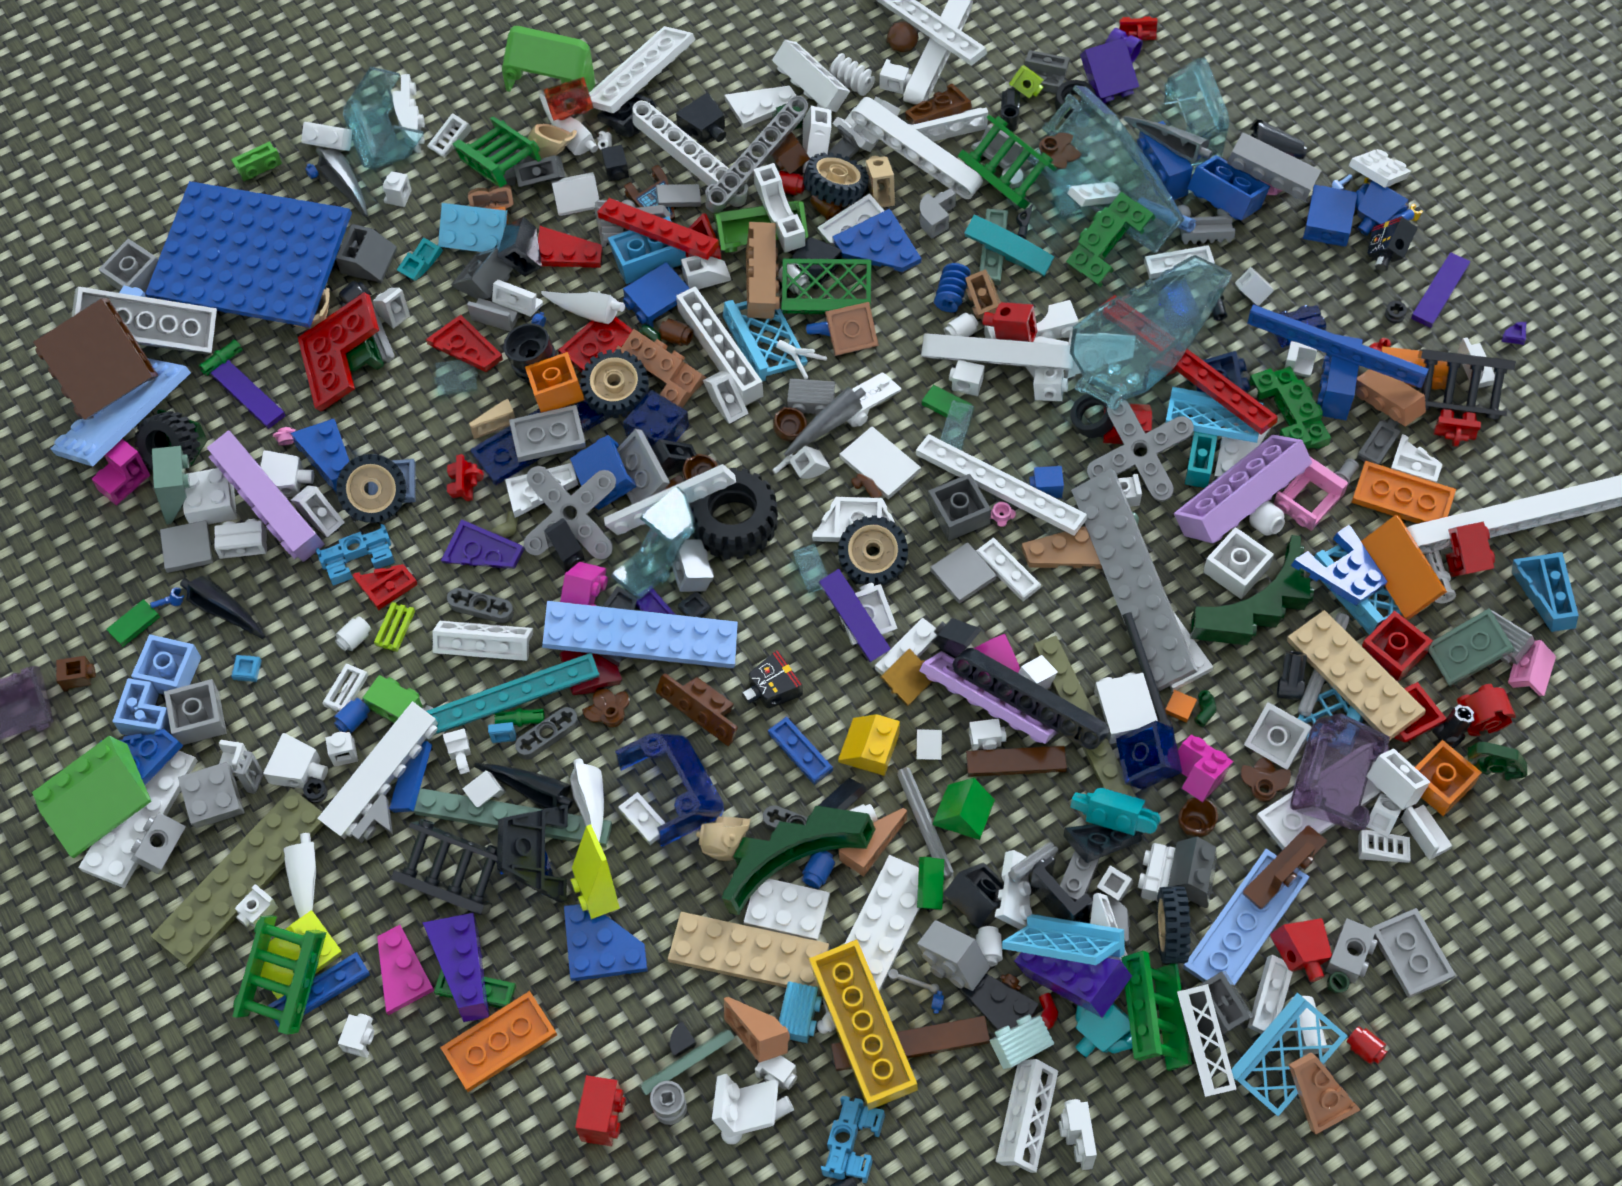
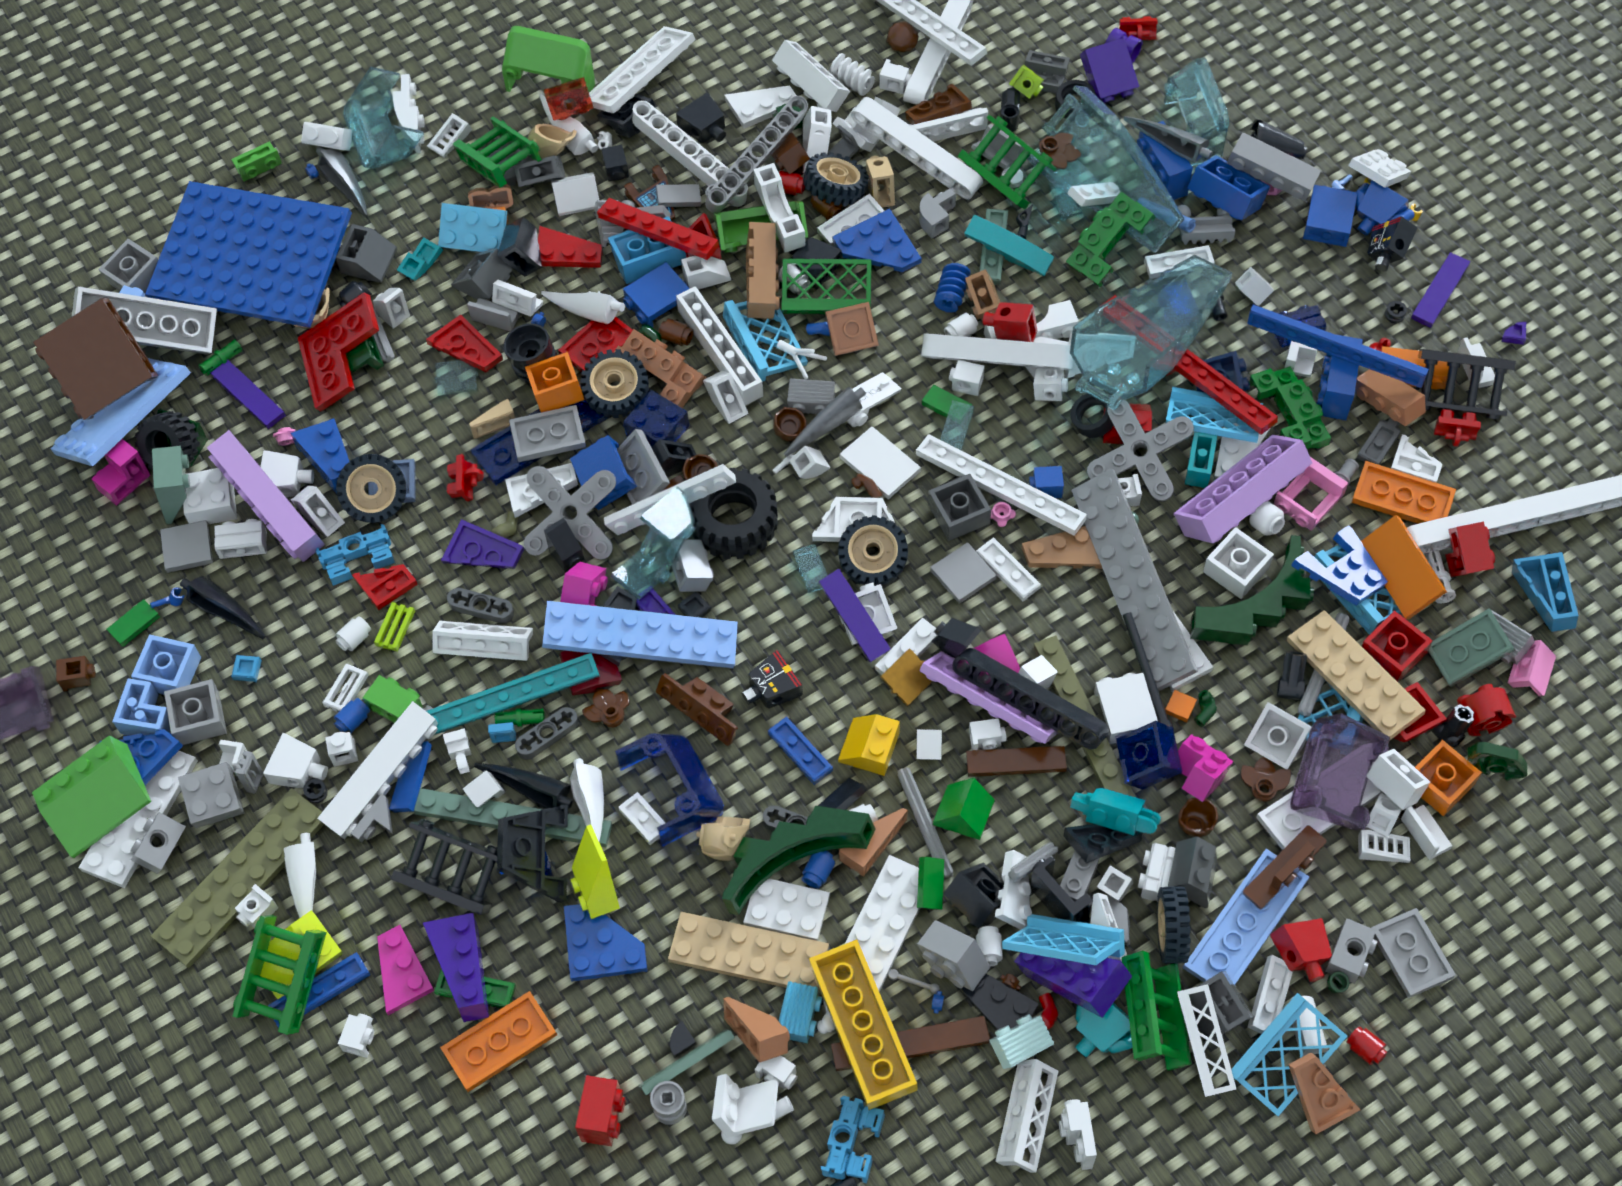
(396, 189): white brick -> none

